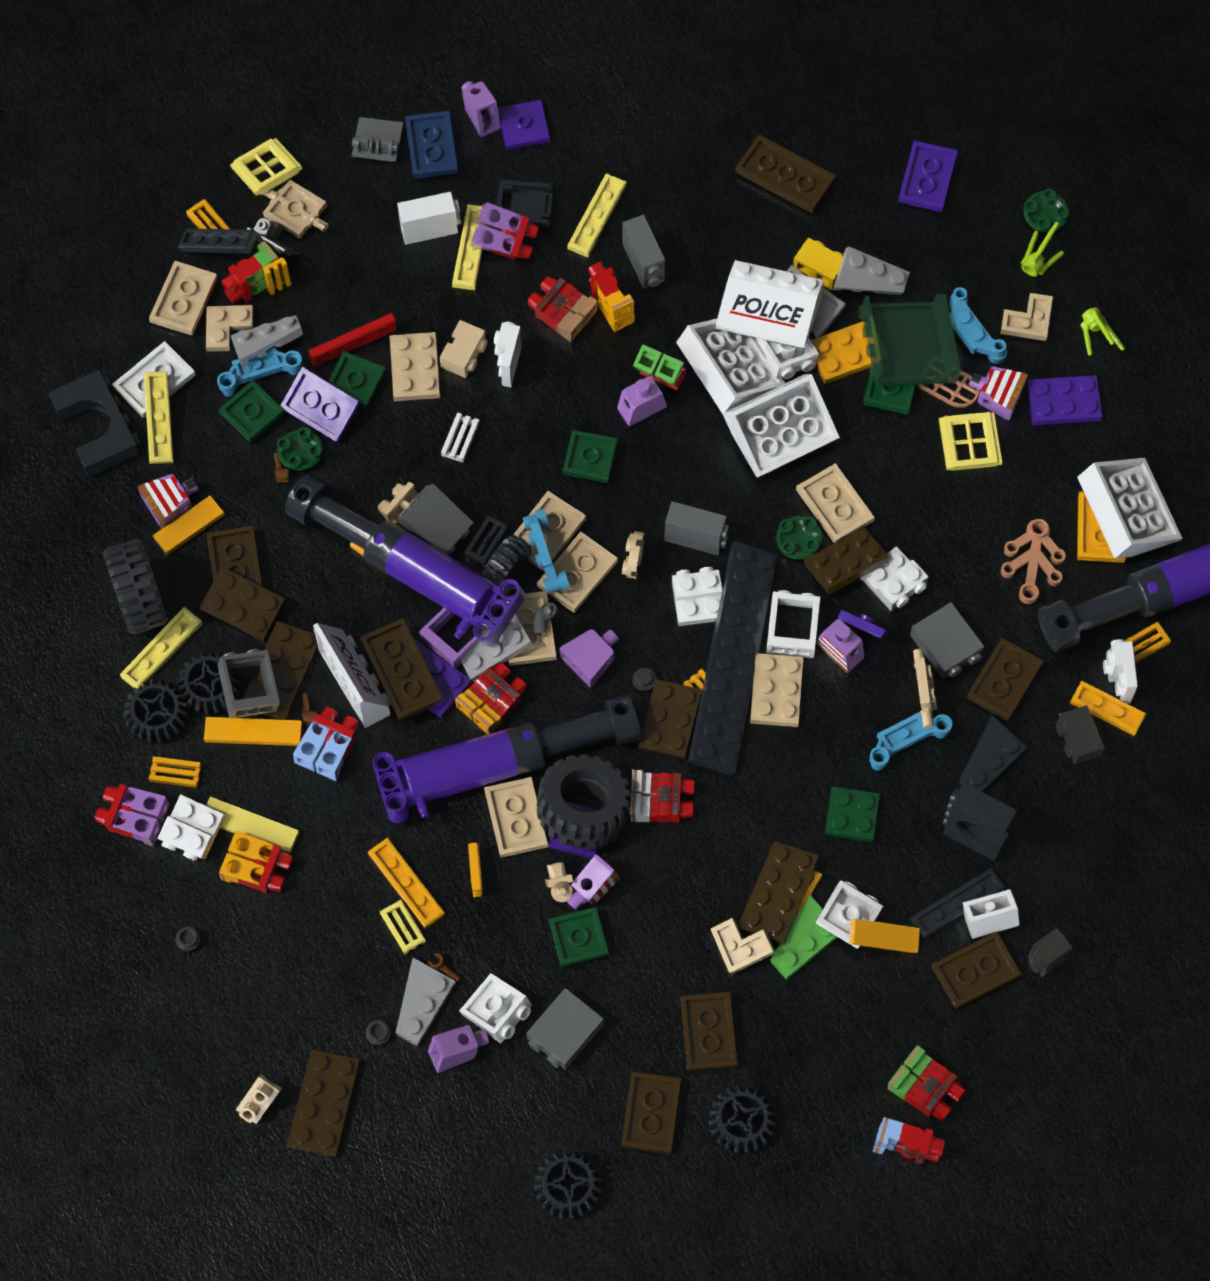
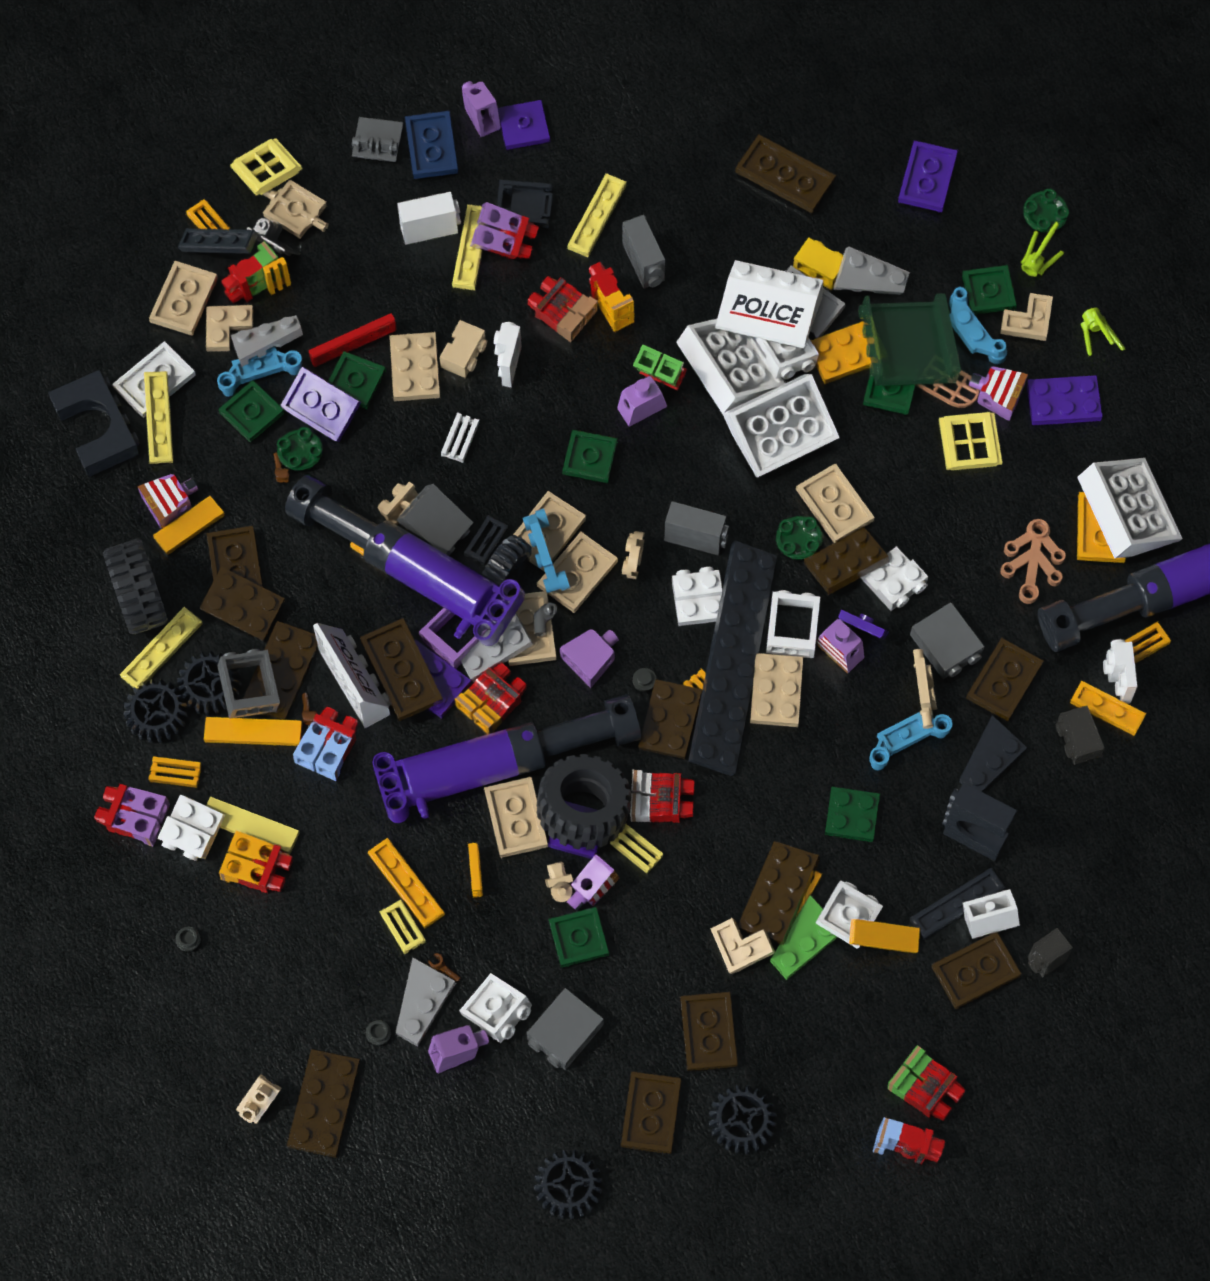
(652, 861): none -> light yellow tile
(989, 290): none -> dark green plate

